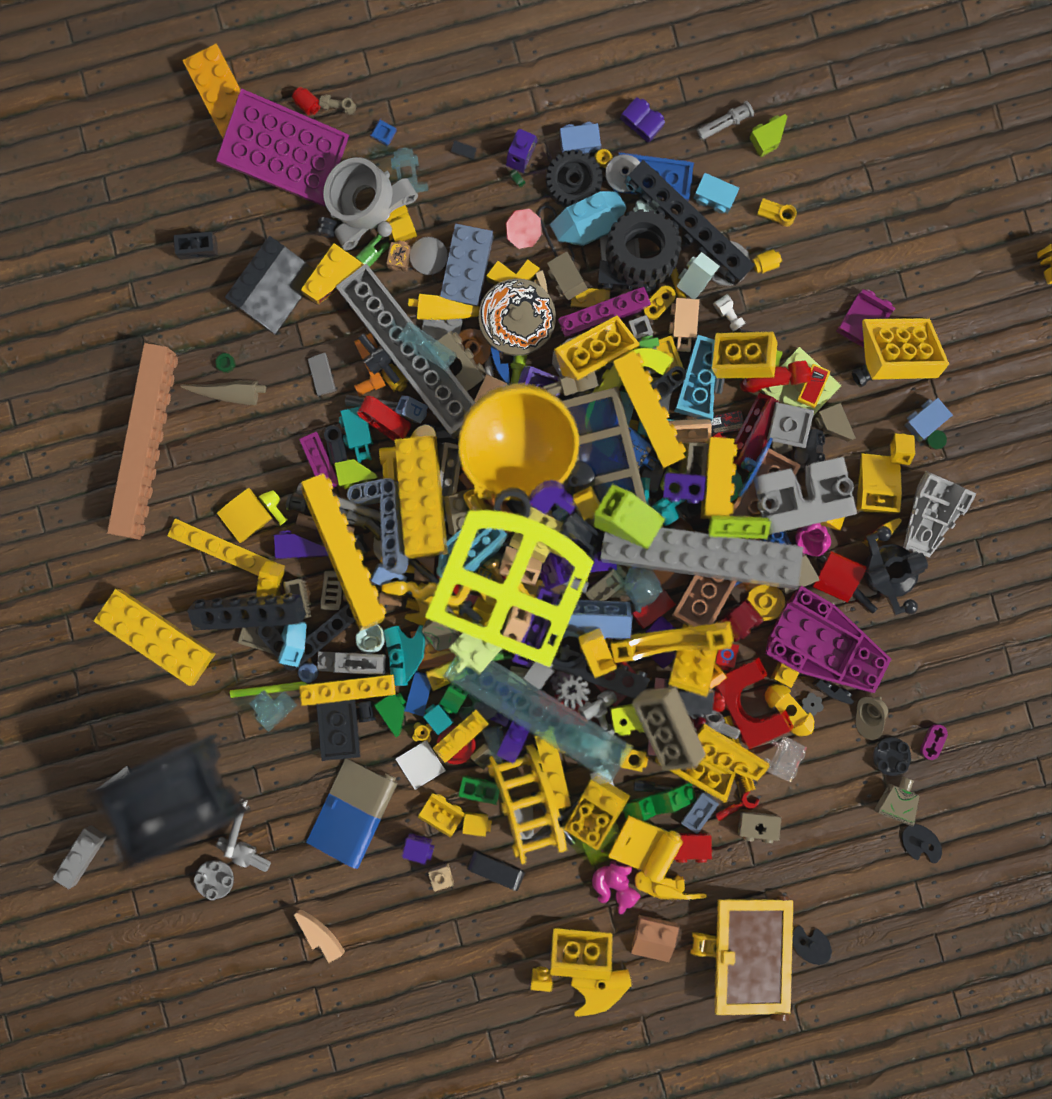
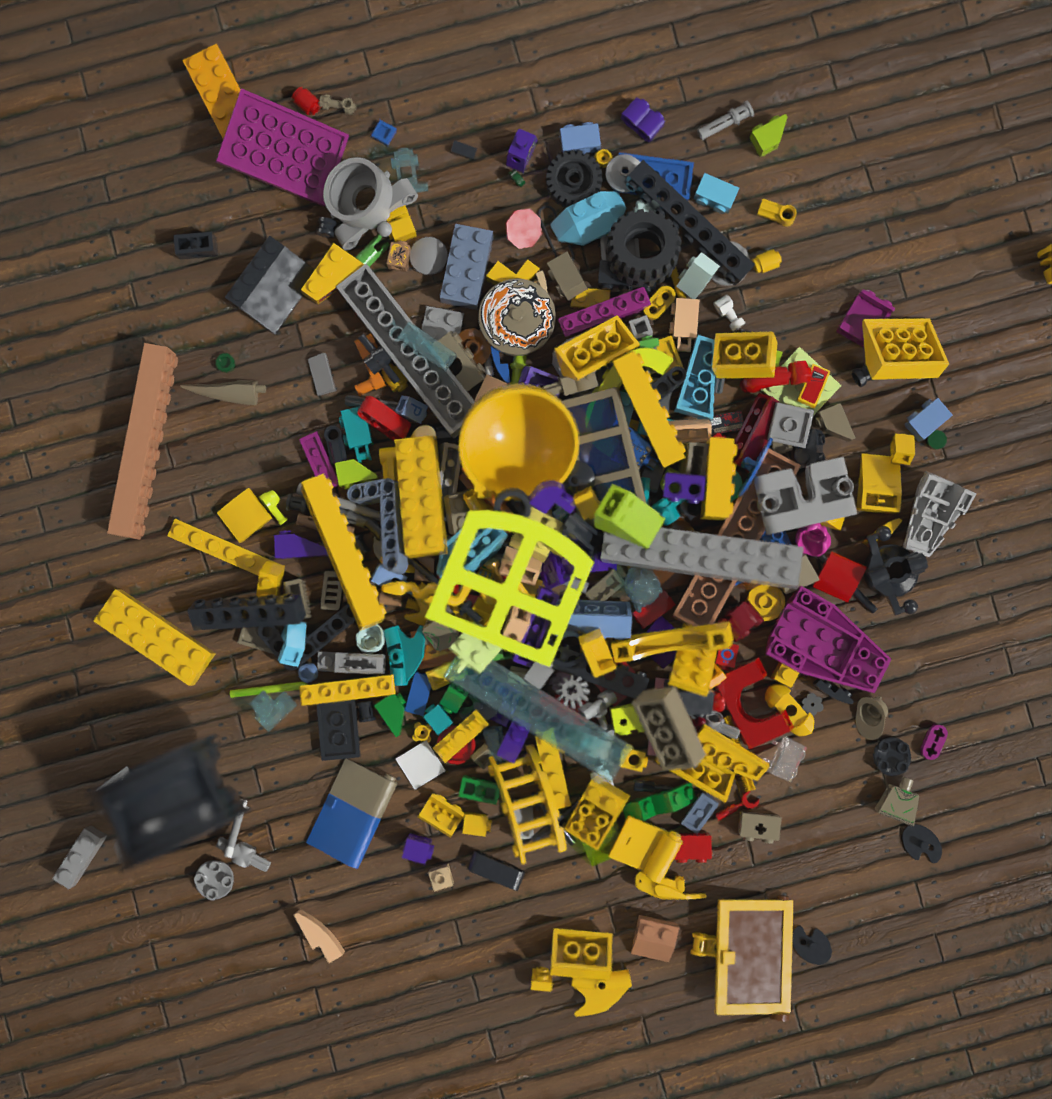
(438, 308): yellow piece -> none
(615, 877): dark pink animal -> none
(739, 527): lime plate -> none

